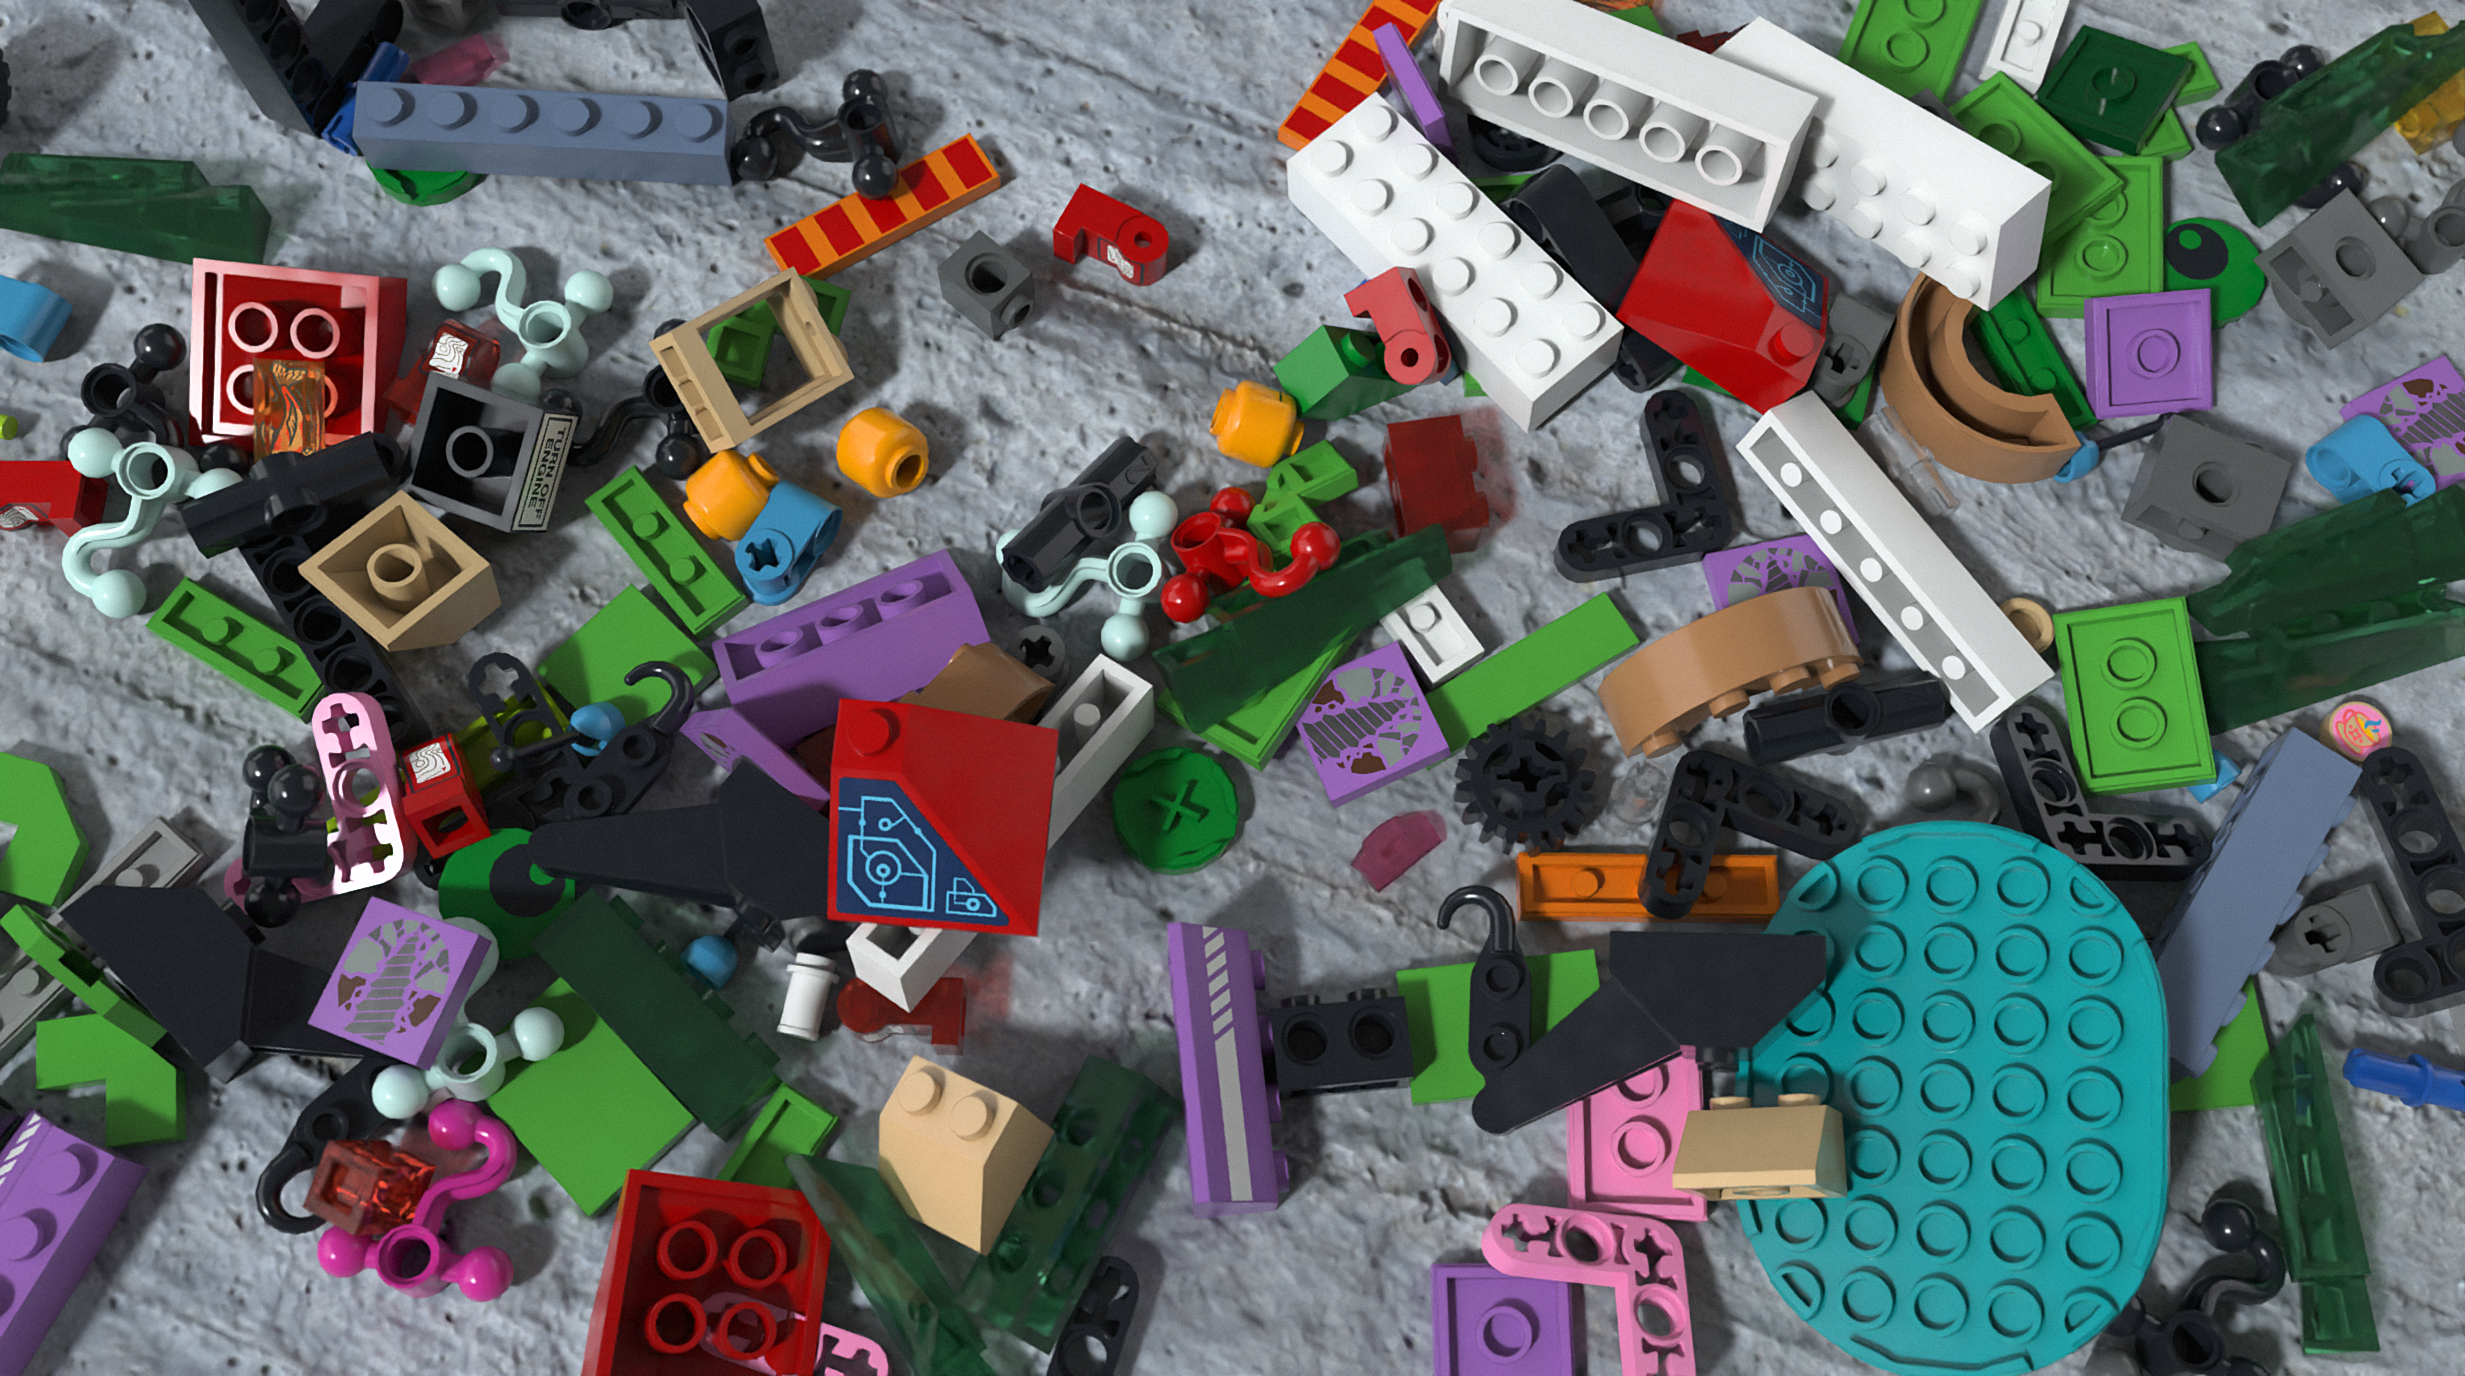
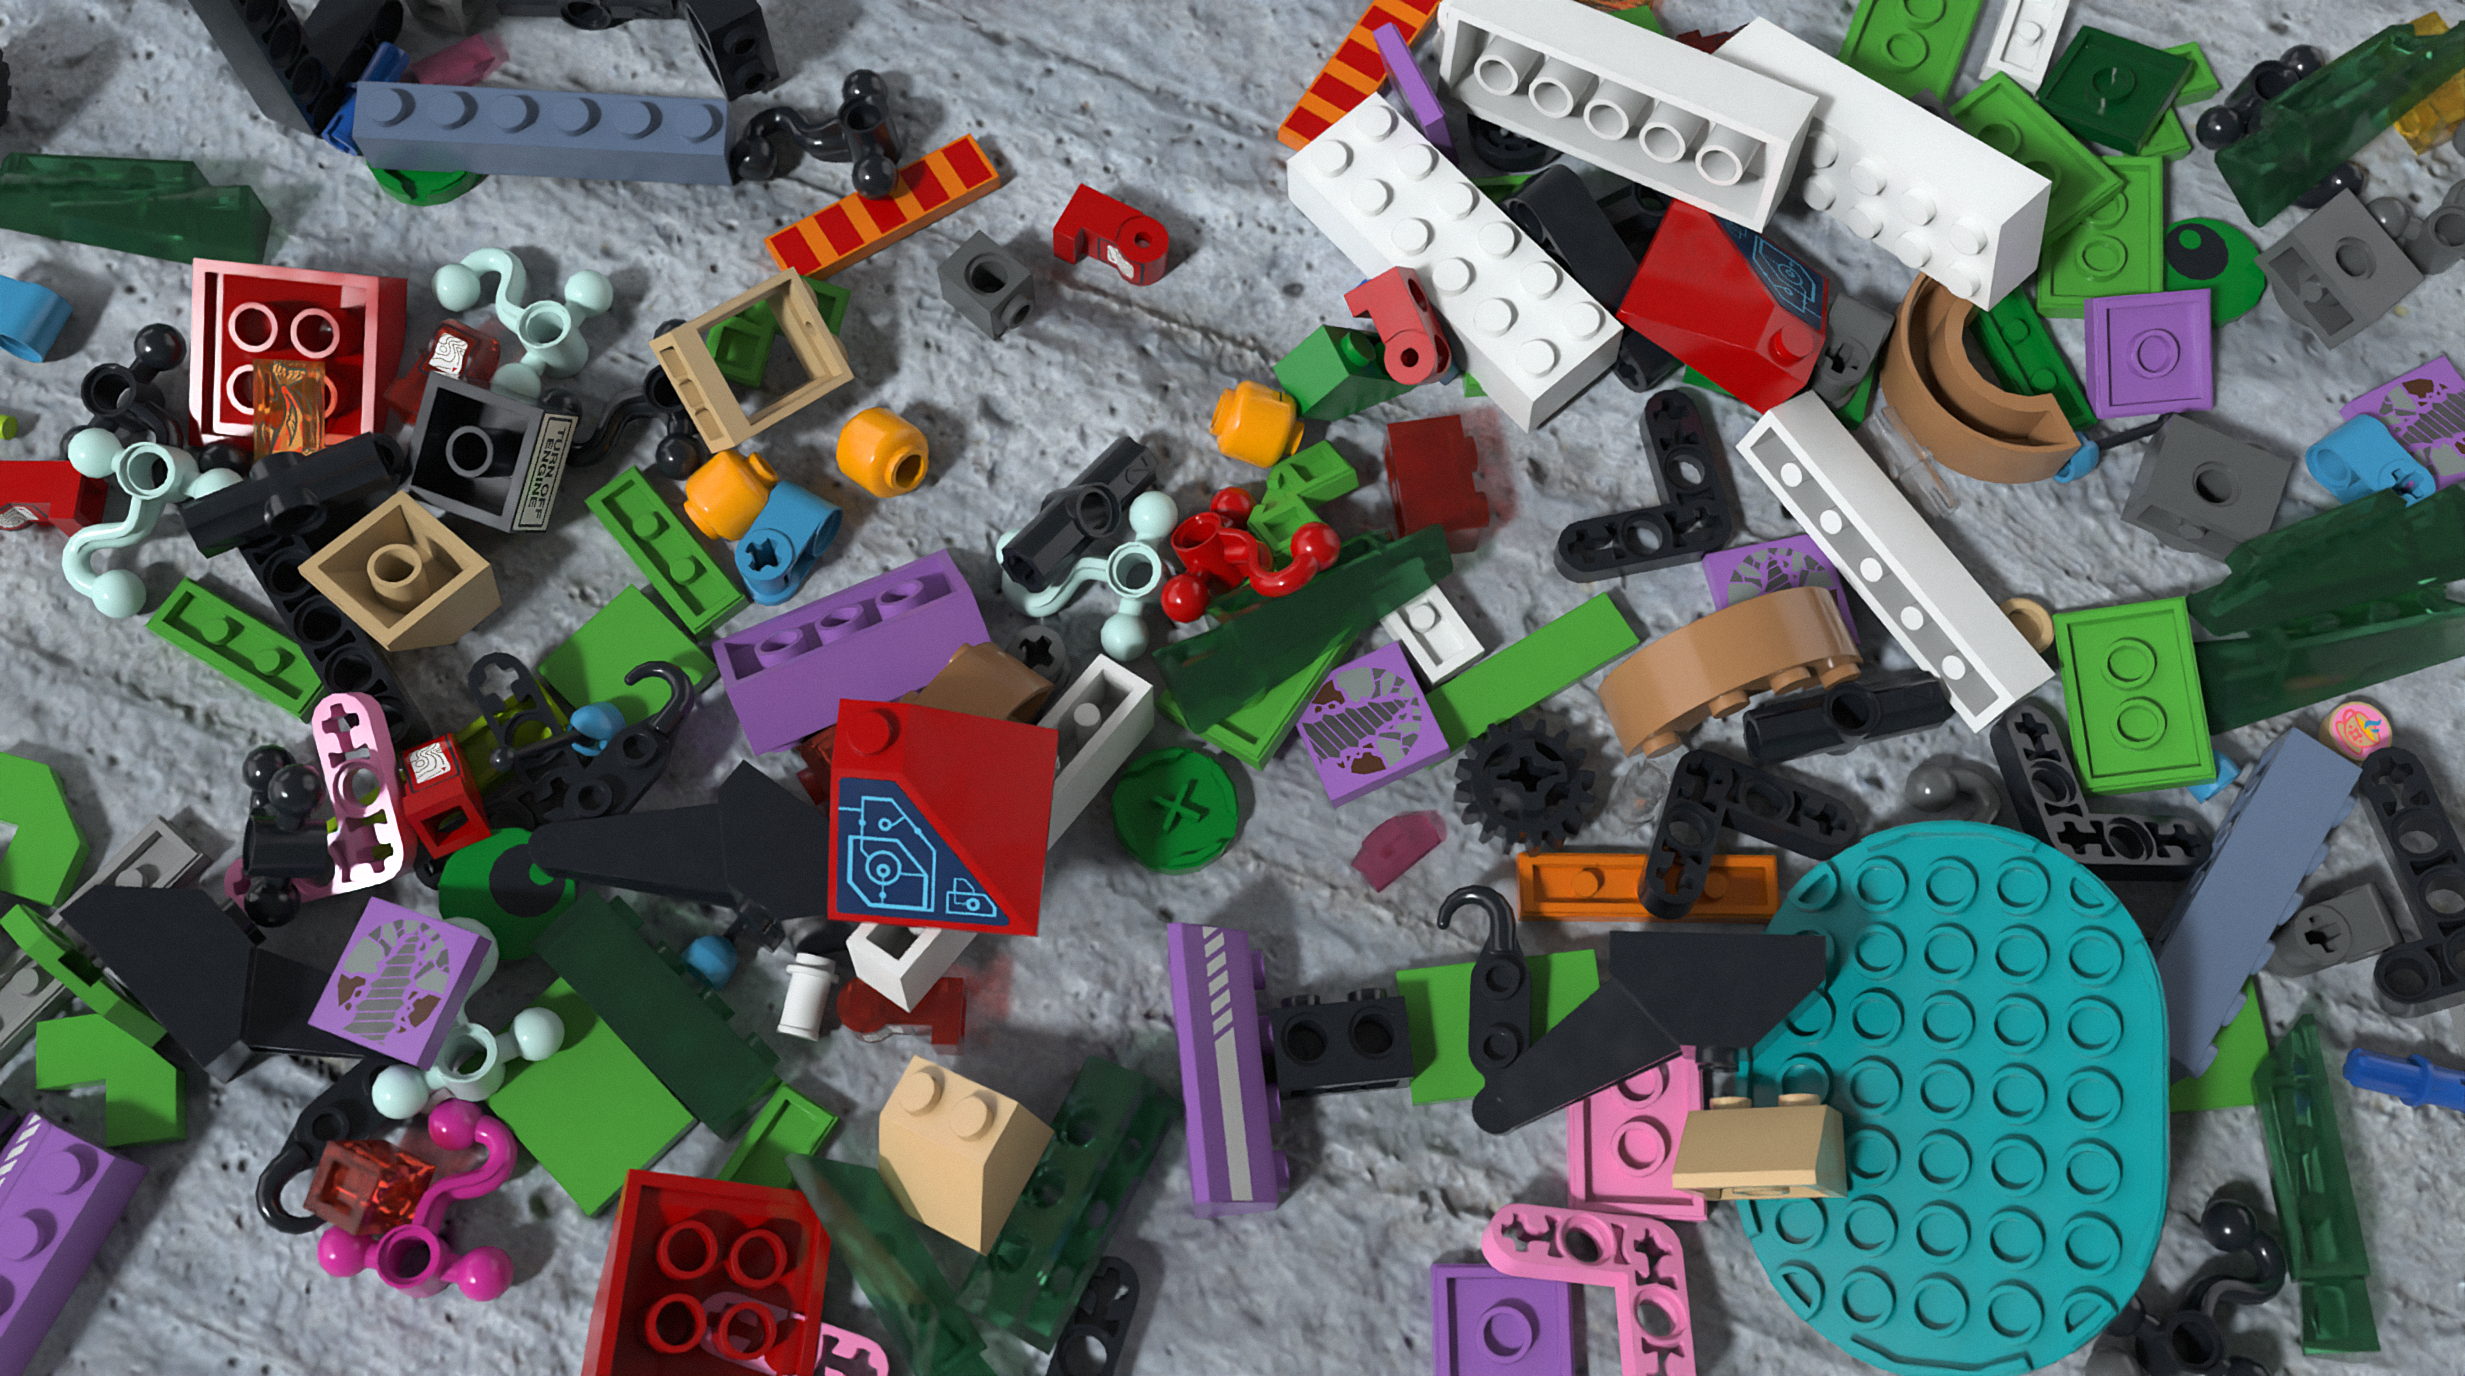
(731, 738): medium lavender tile -> none

